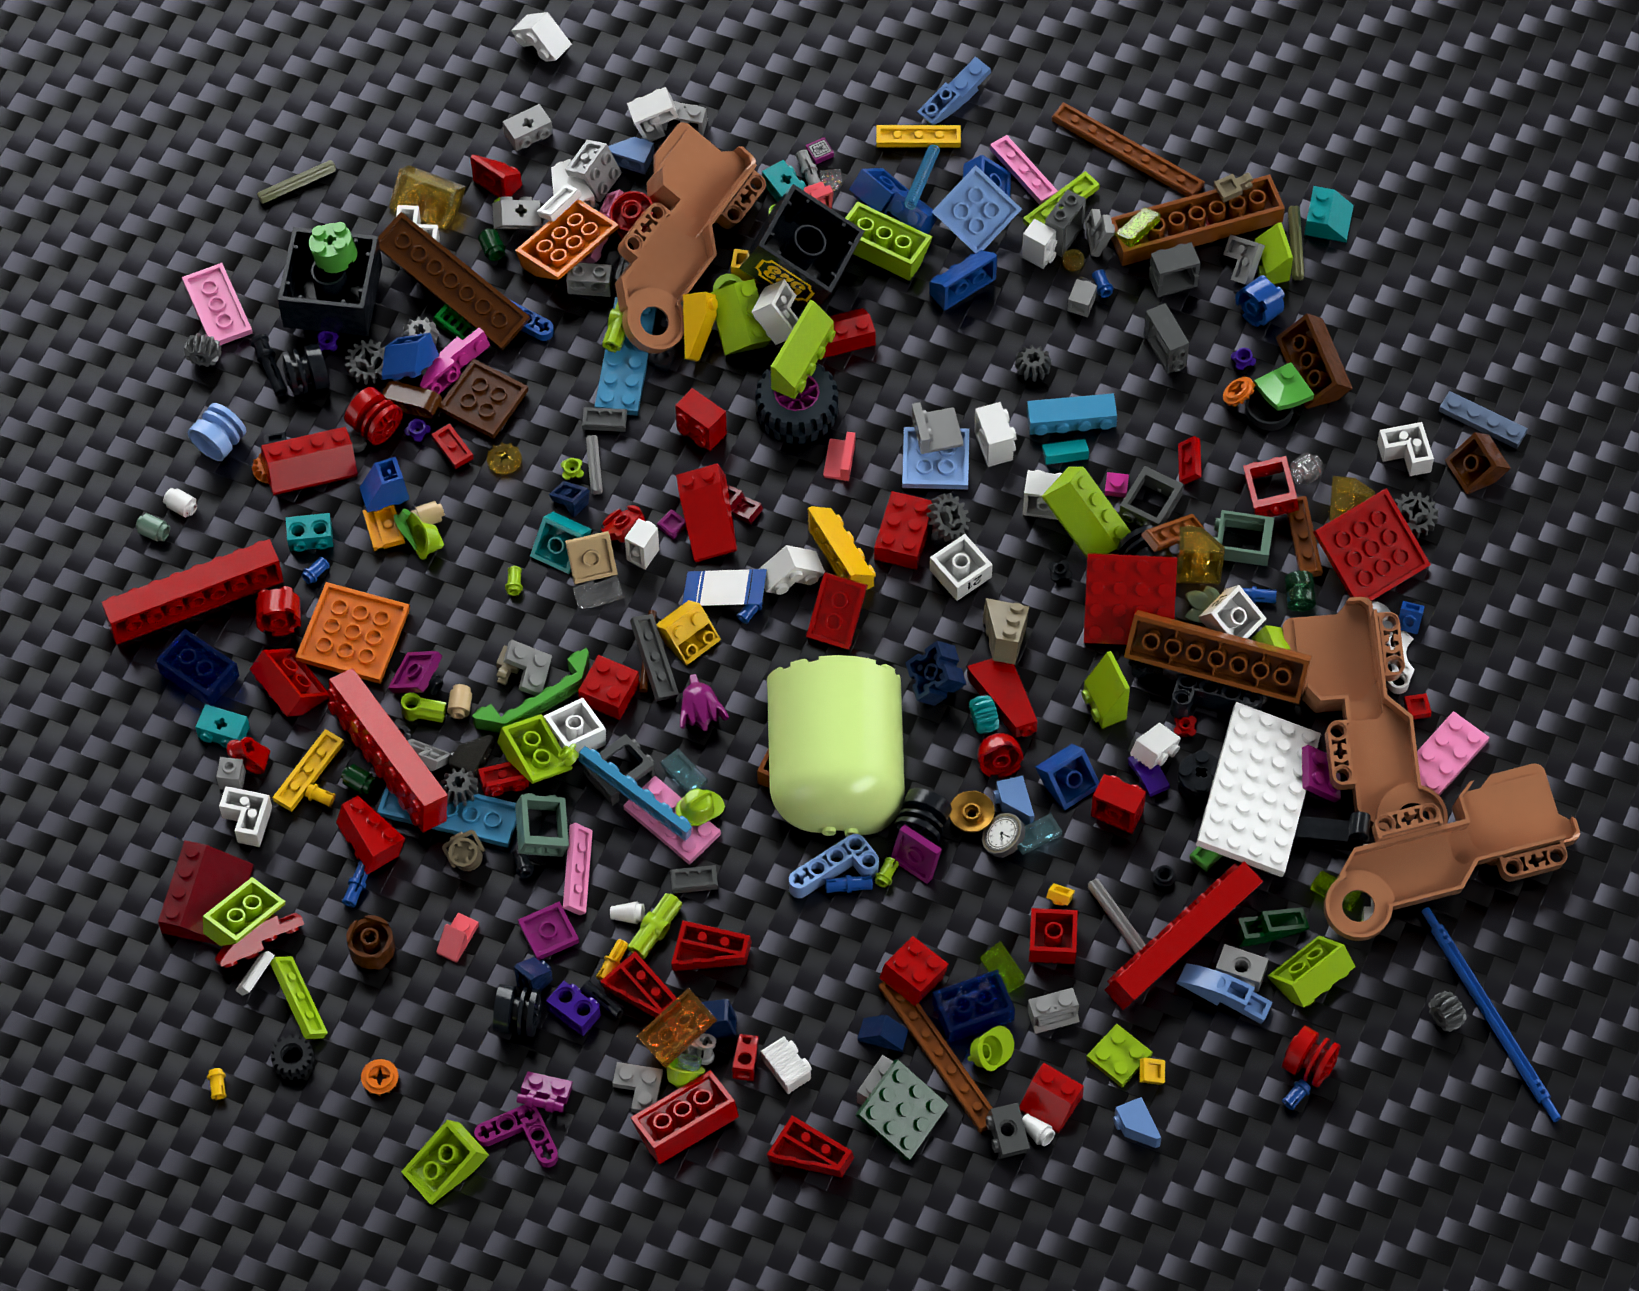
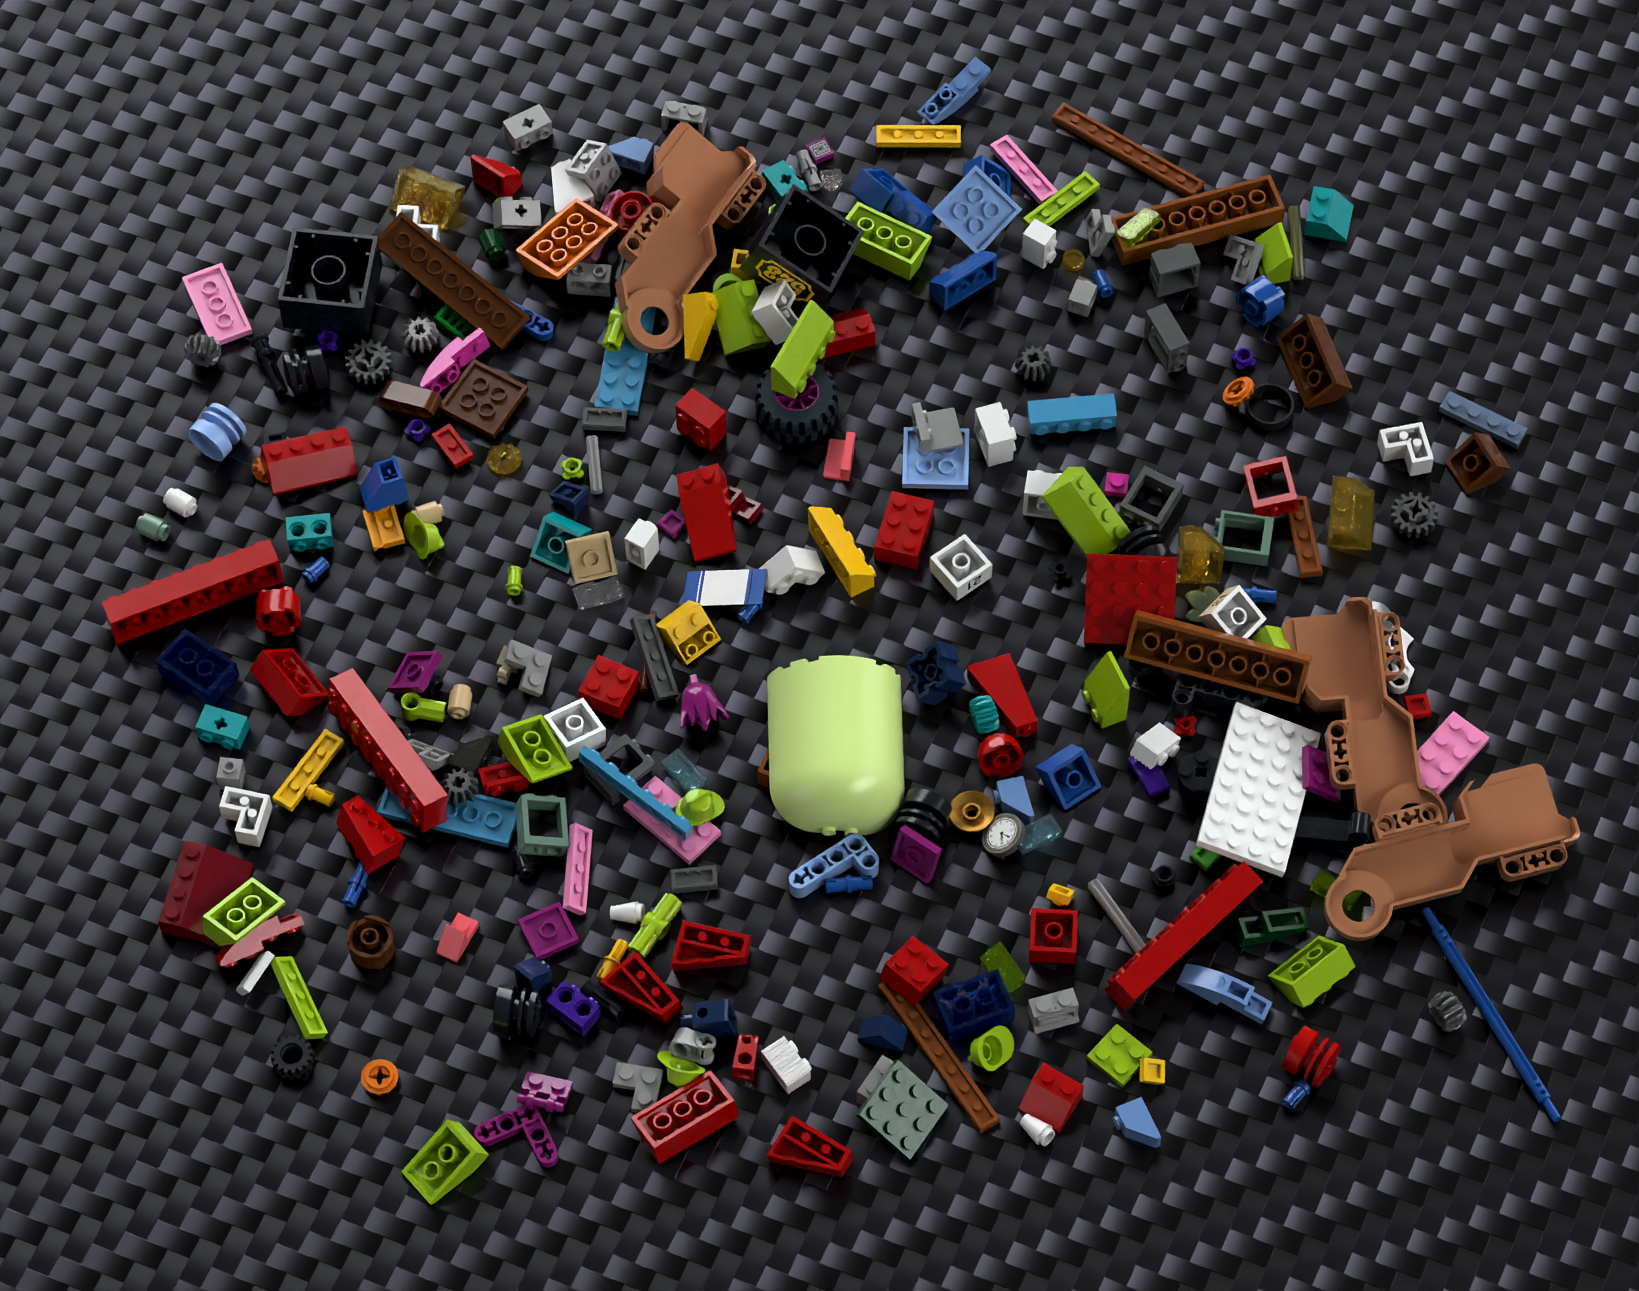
(217, 1085): yellow pin -> none
(253, 754): red piece -> none
(296, 181): olive axle -> none
(332, 247): bright green brick -> none
(353, 632): orange plate -> none
(358, 441): dark grey tile -> none
(358, 779): dark green brick -> none
(373, 415): red wheel -> none
(402, 525): bright green bar -> none
(408, 356): blue slope -> none
(463, 851): dark tan piece -> none
(488, 718): bright green slope -> none
(543, 34): white brick -> none
(559, 203): white tile -> none
(568, 755): lime plate -> none
(620, 523): red plate -> none
(651, 112): white brick -> none
(677, 1028): clear orange plate -> none
(689, 1062): clear light blue tile -> none
(821, 193): coral slope -> none
(836, 610): red plate -> none
(884, 876): lime pin -> none
(924, 163): dark azure piece -> none
(948, 517): dark grey gear -> none
(1005, 628): dark tan wedge -> none
(1010, 1117): dark grey brick -> none
(1065, 451): teal slope -> none
(1067, 221): dark grey window -> none
(1118, 803): red brick -> none
(1167, 533): dark orange tile -> none
(1189, 460): red plate -> none
(1232, 187): dark tan plate -> none
(1236, 958): light grey brick -> none
(1284, 388): bright green plate -> none
(1300, 591): clear green wheel -> none
(1306, 468): clear head -> none
(1372, 547): red plate -> none
(1410, 617): blue bracket -> none

